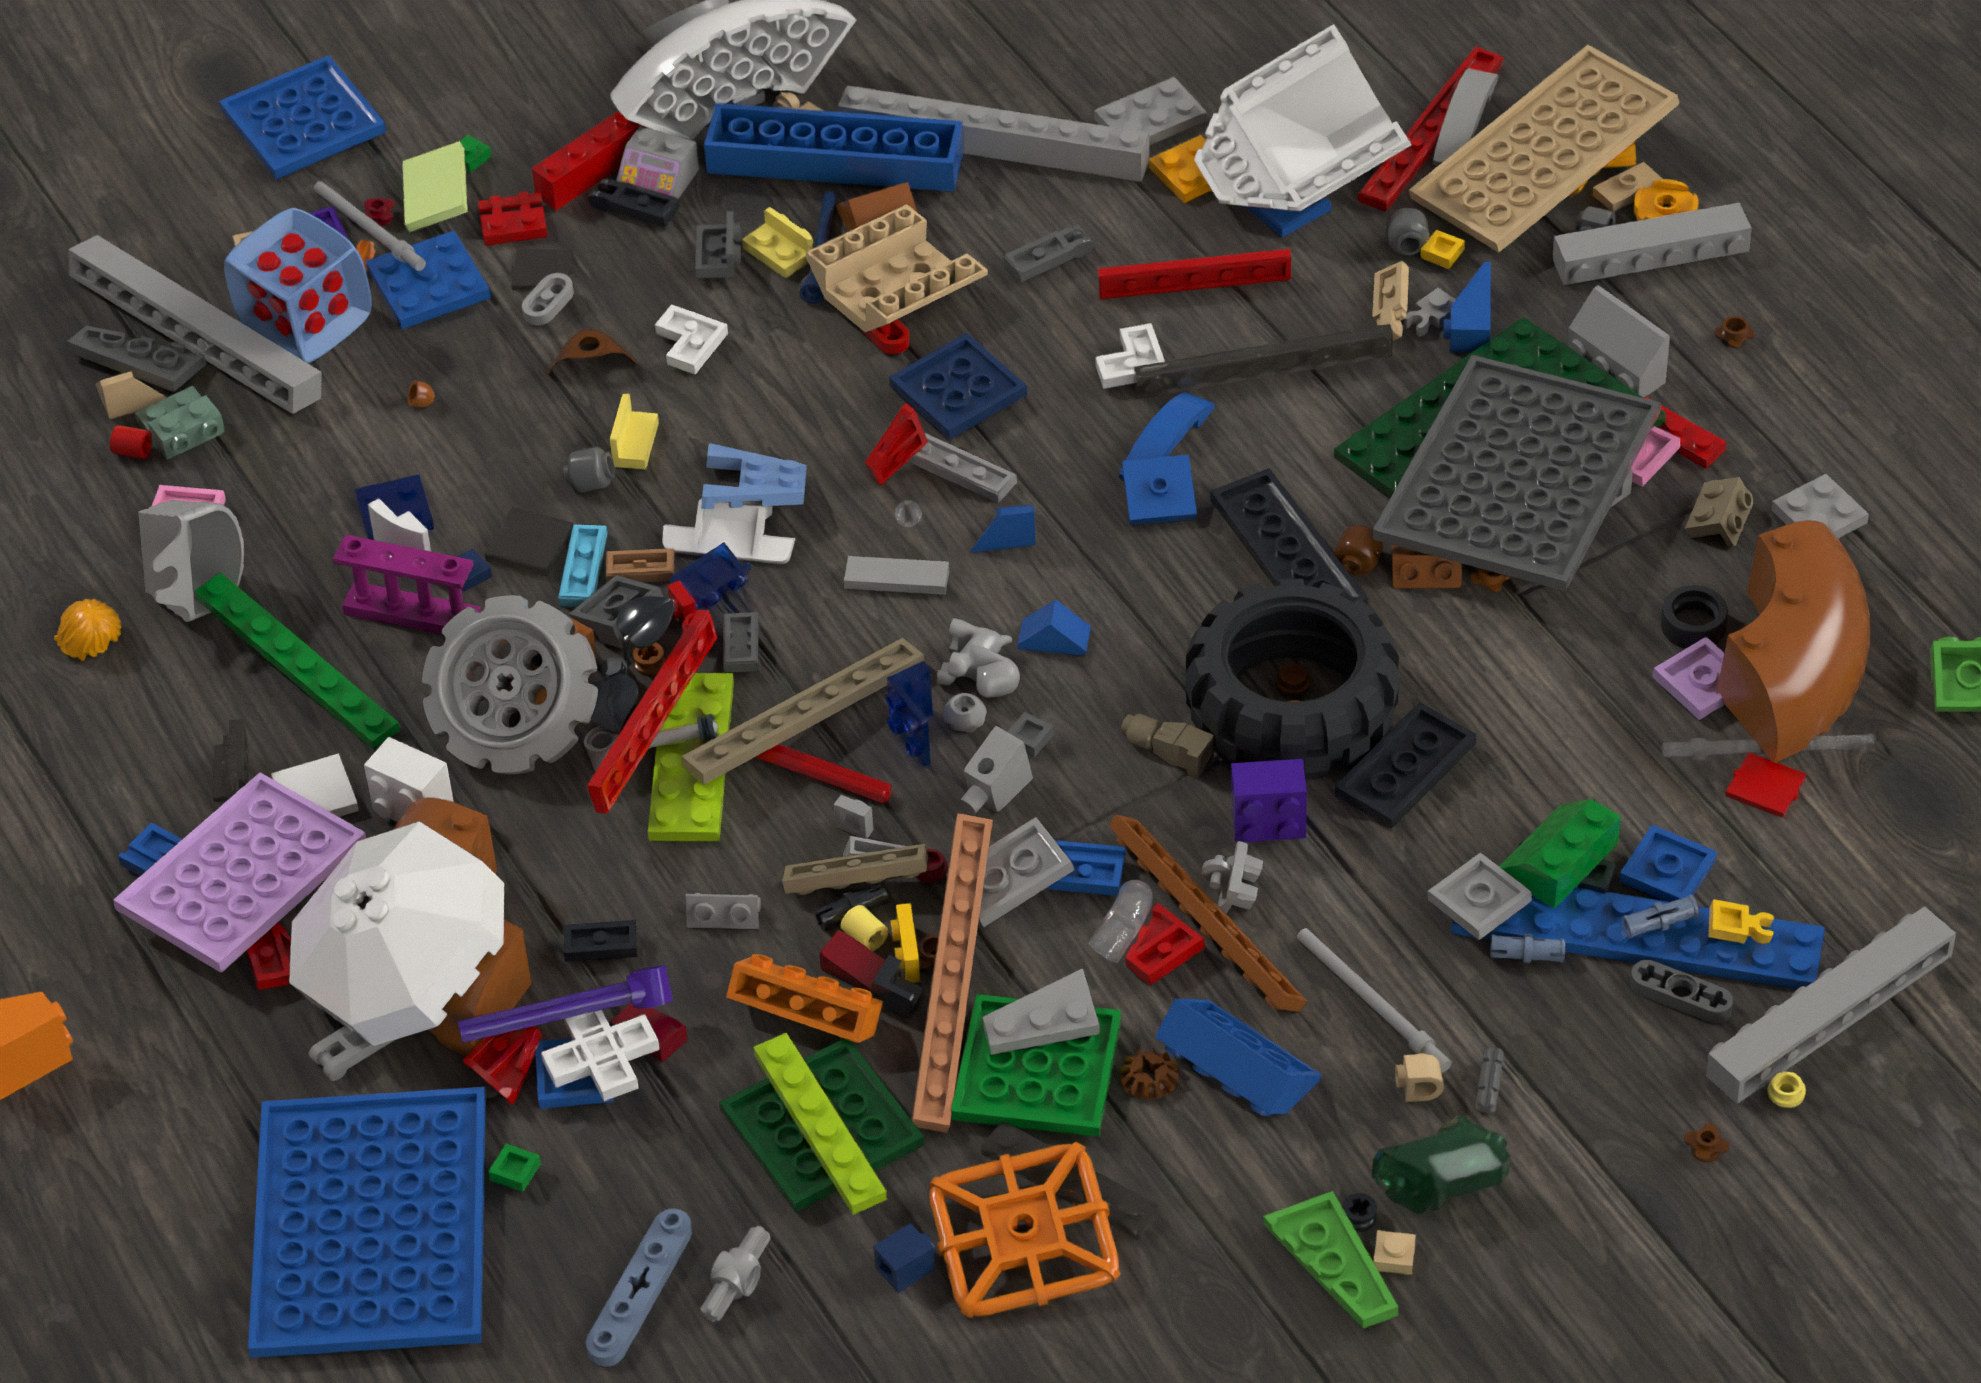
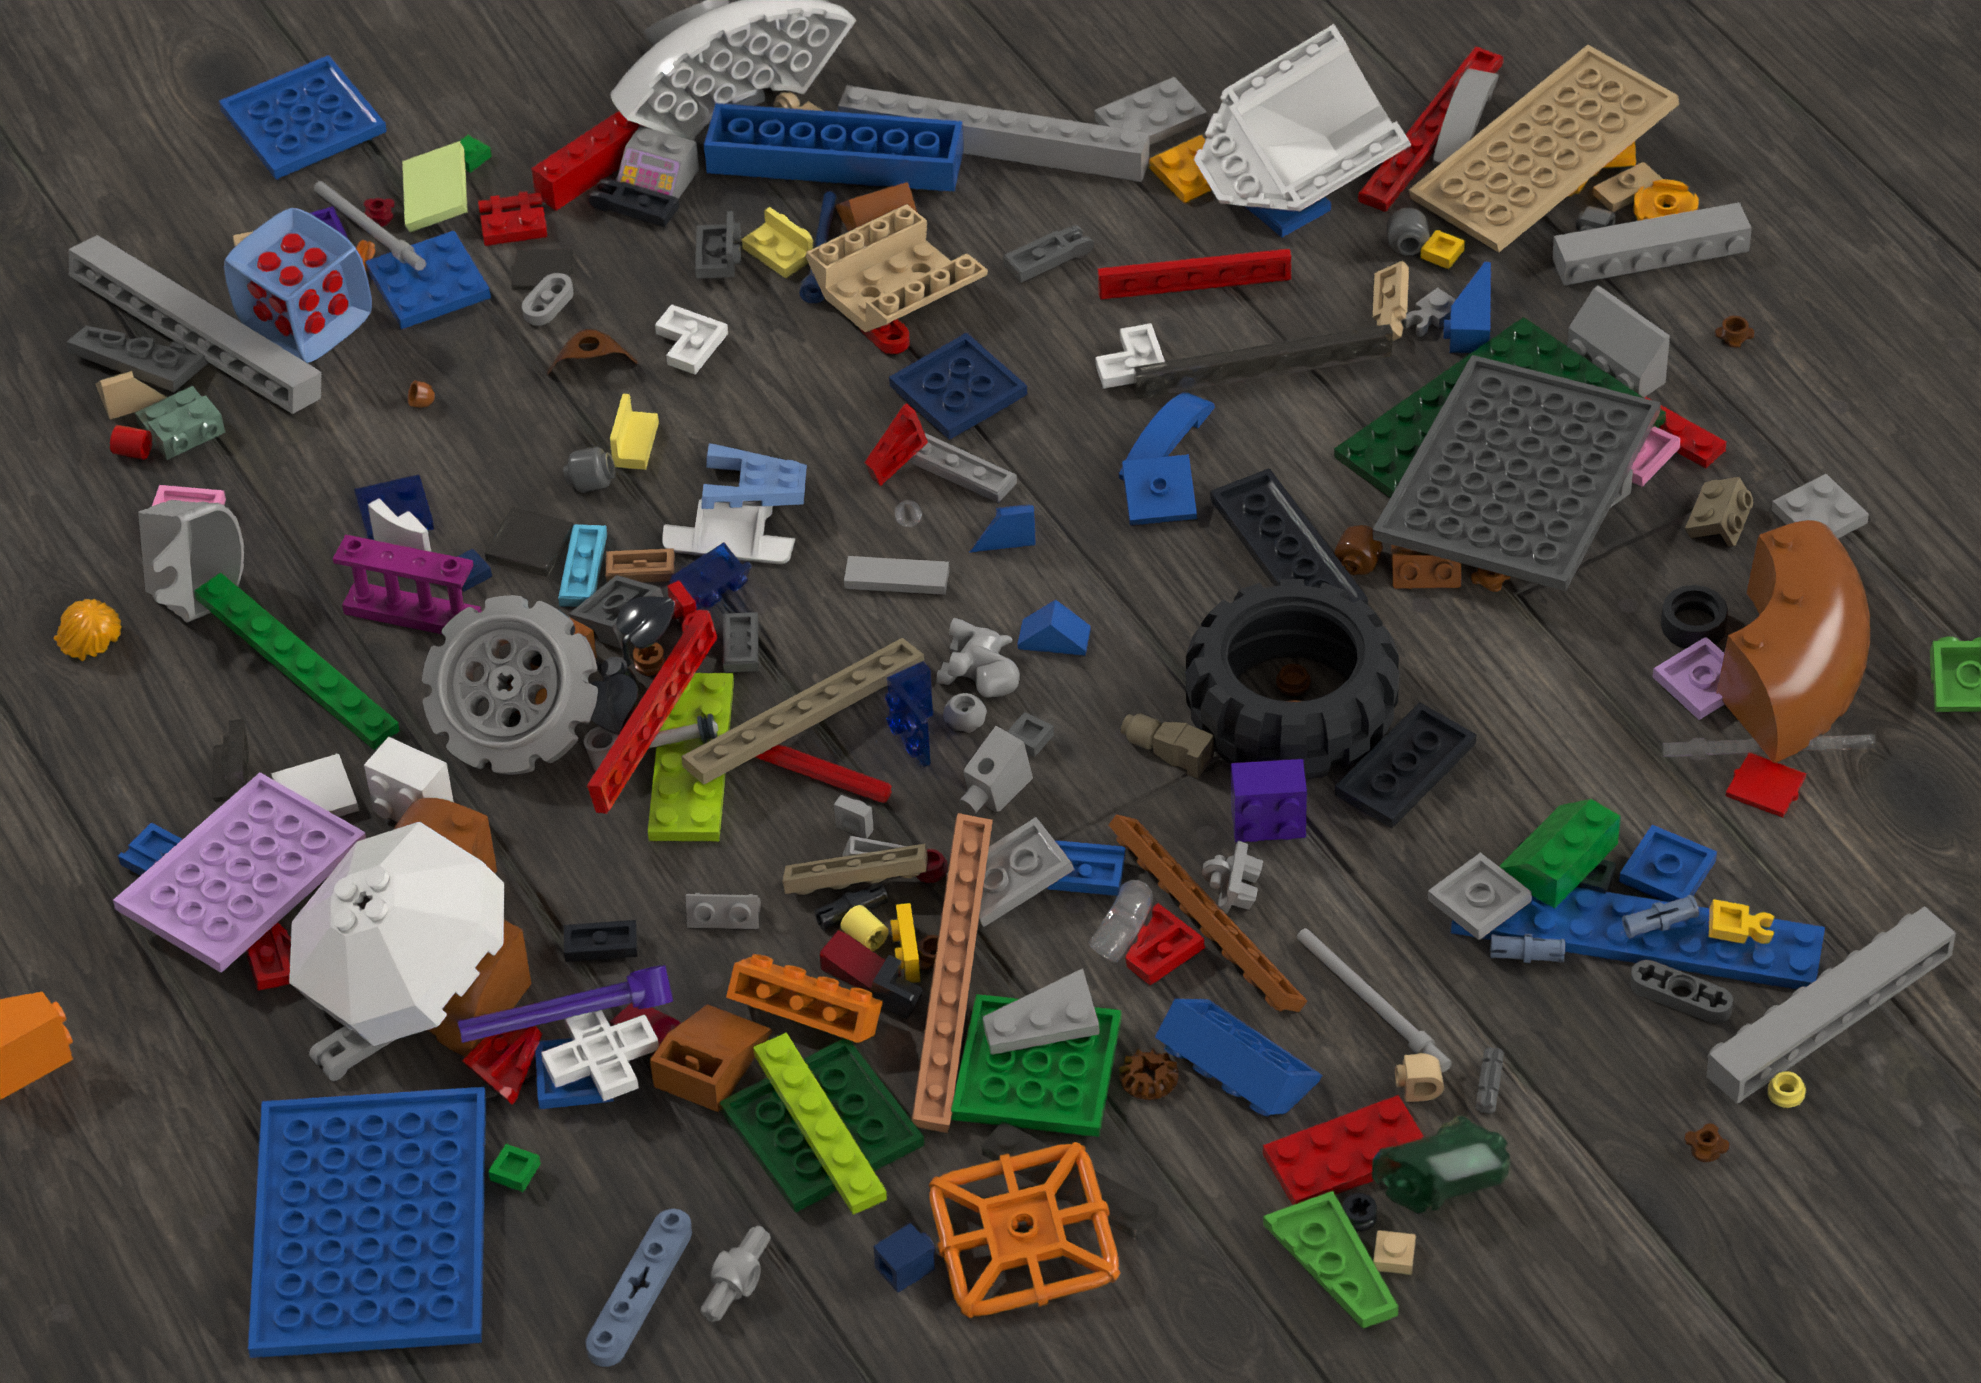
(706, 1056): none -> dark orange slope
(1339, 1151): none -> red plate

